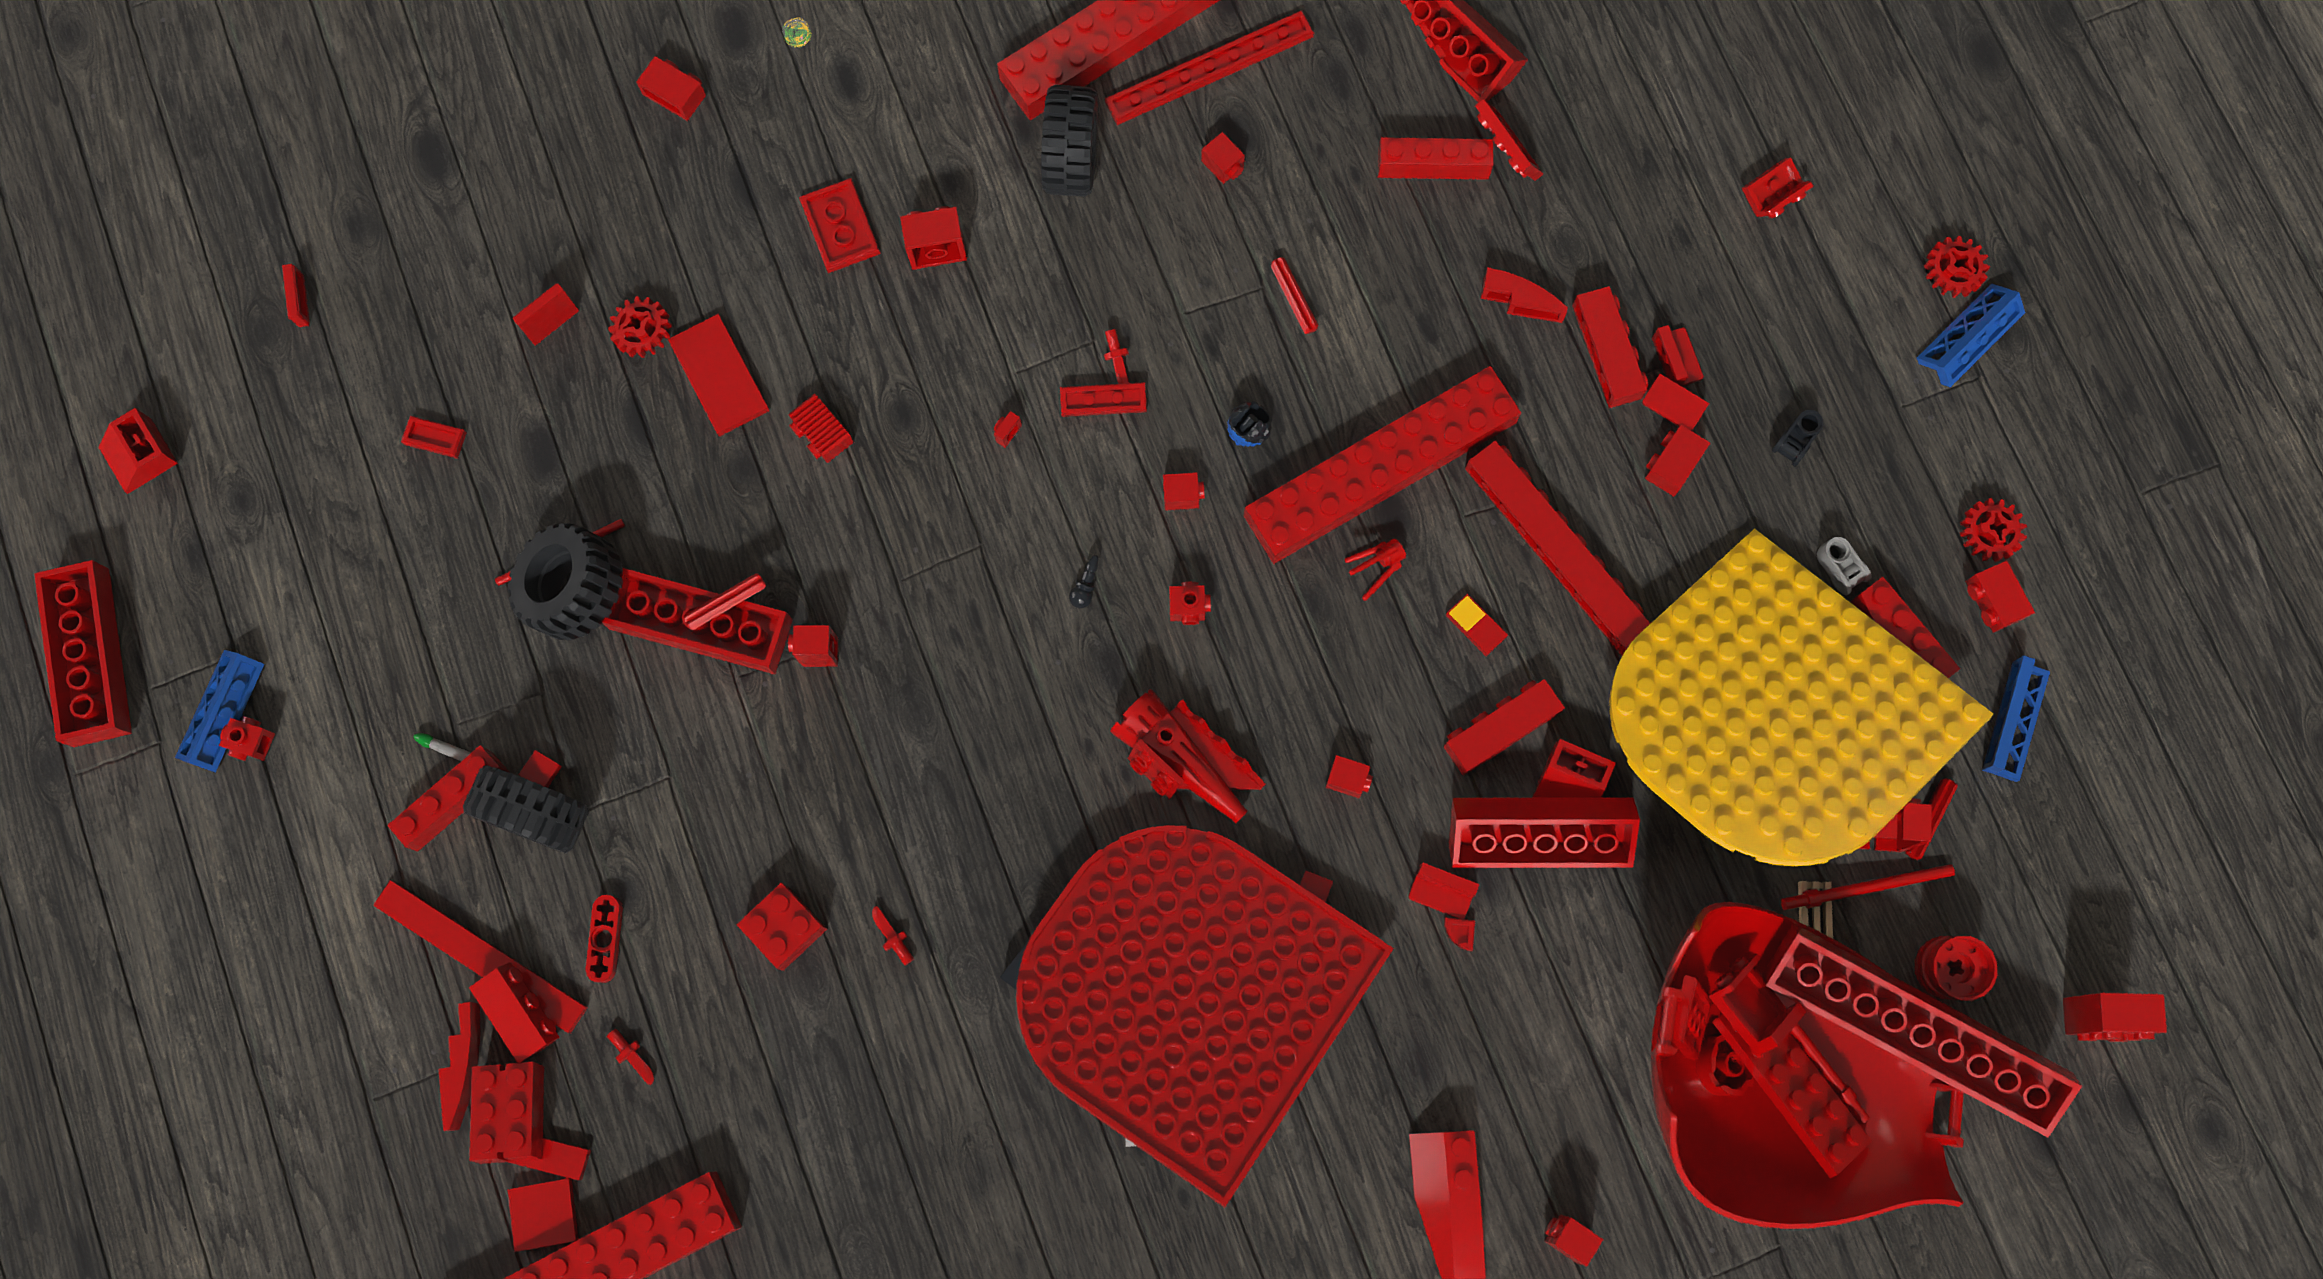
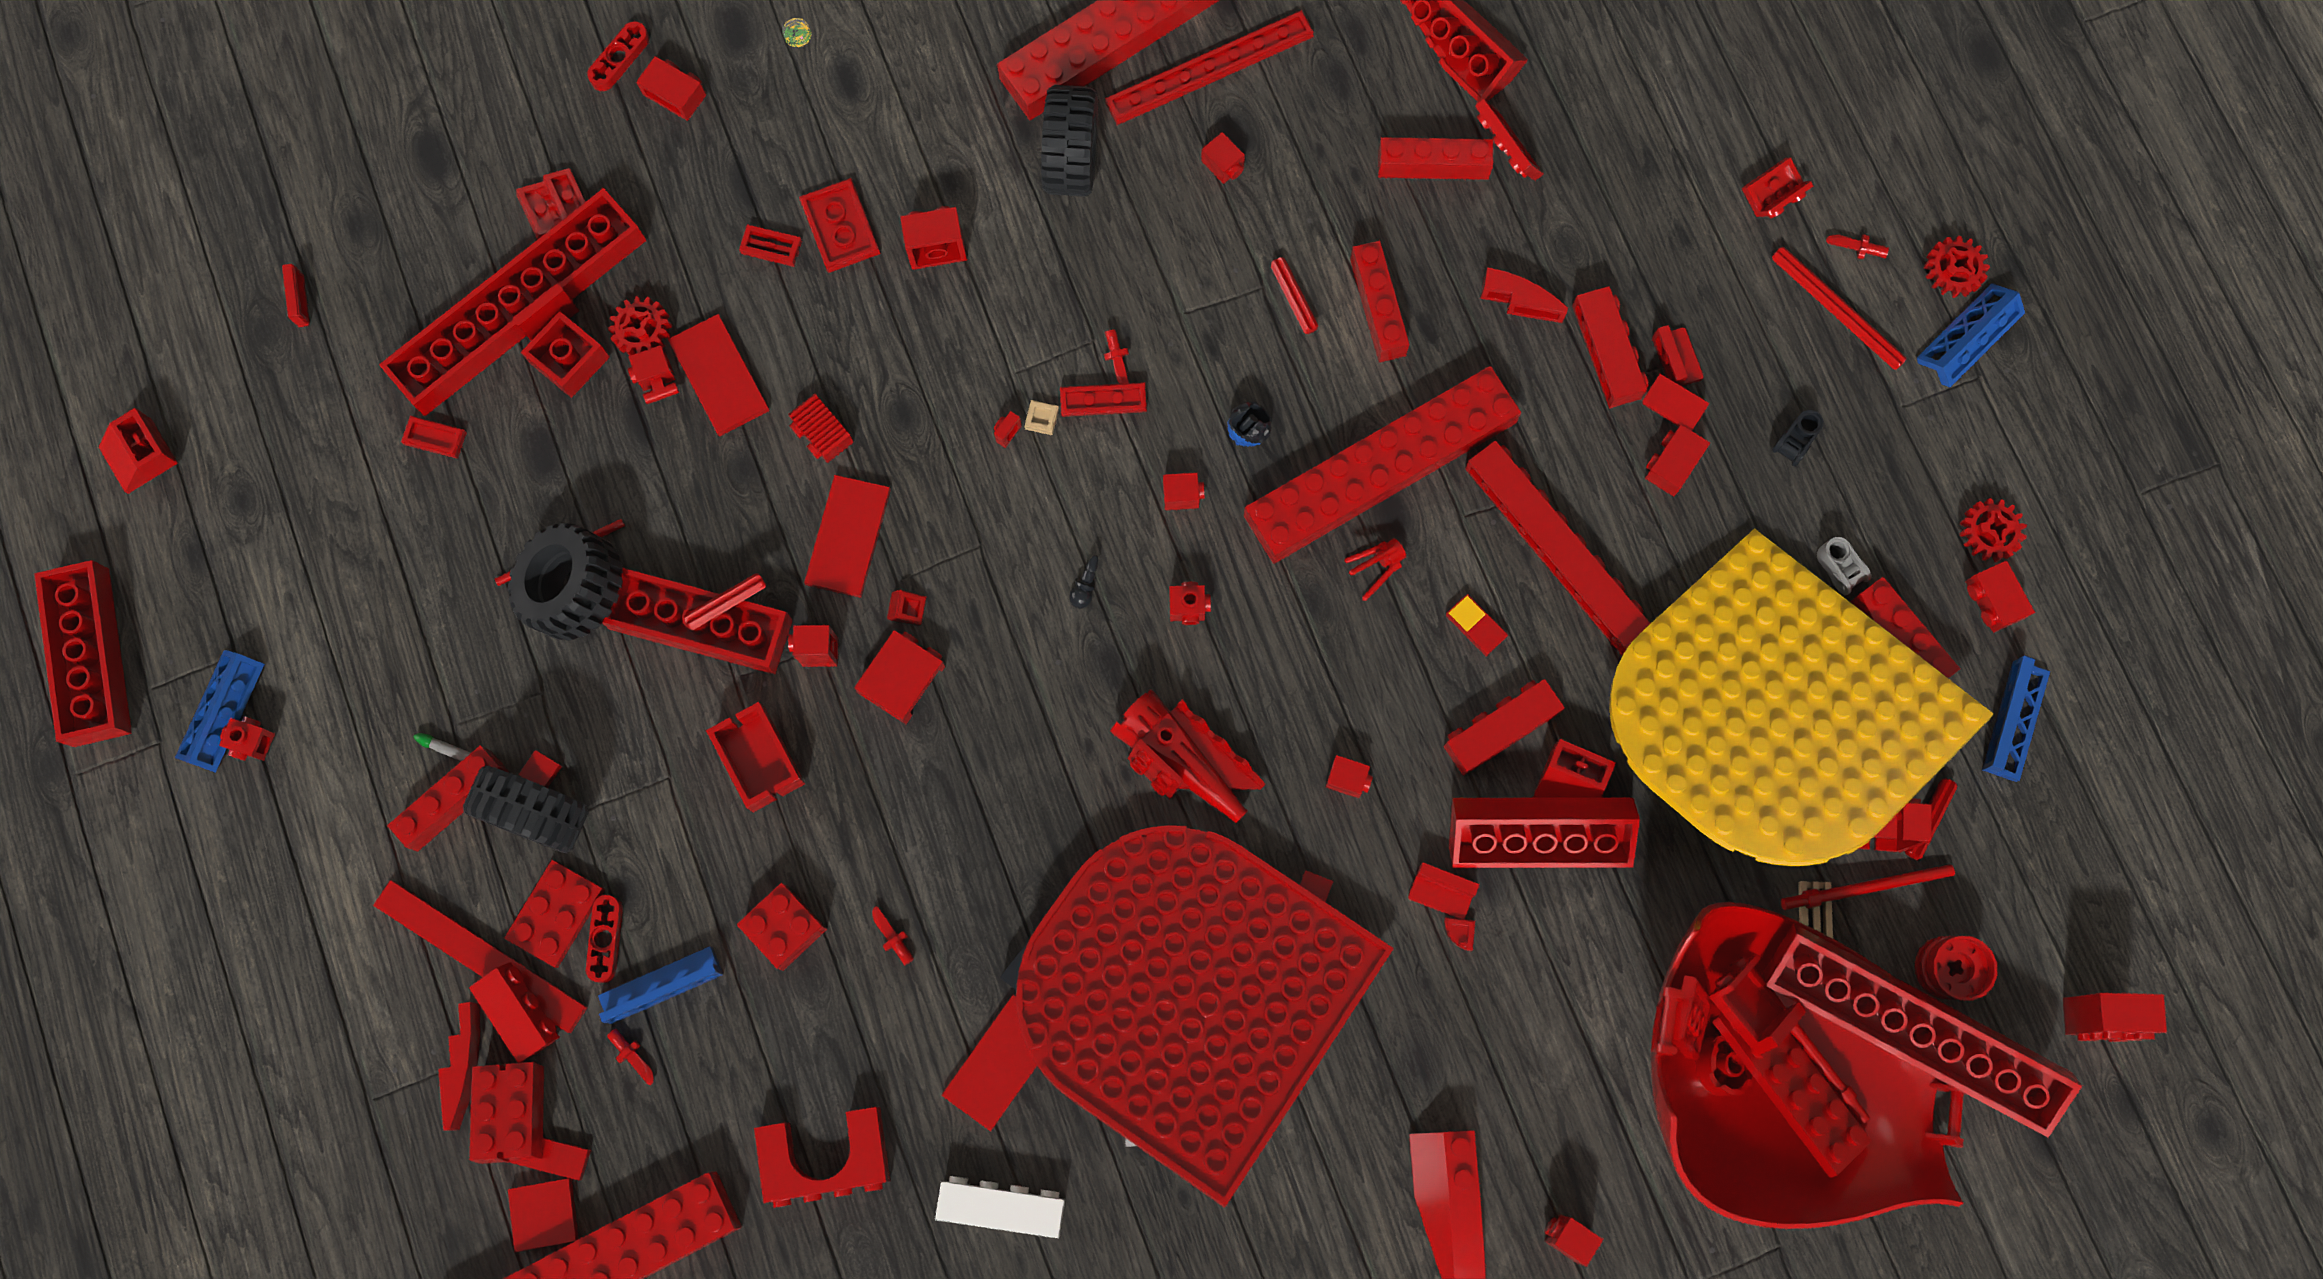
(482, 323): none -> red brick
(550, 200): none -> red slope
(554, 914): none -> red plate
(565, 354): none -> red brick
(617, 44): none -> red beam
(653, 370): none -> red brick
(659, 985): none -> blue fence
(755, 757): none -> red piece
(766, 255): none -> red tile
(785, 1180): none -> red arch
(847, 536): none -> red tile
(899, 675): none -> red panel
(906, 607): none -> red slope
(993, 1071): none -> red tile
(1000, 1208): none -> white brick
(1041, 417): none -> tan tile
(1379, 301): none -> red brick
(1839, 308): none -> red axle
(1861, 246): none -> red piece

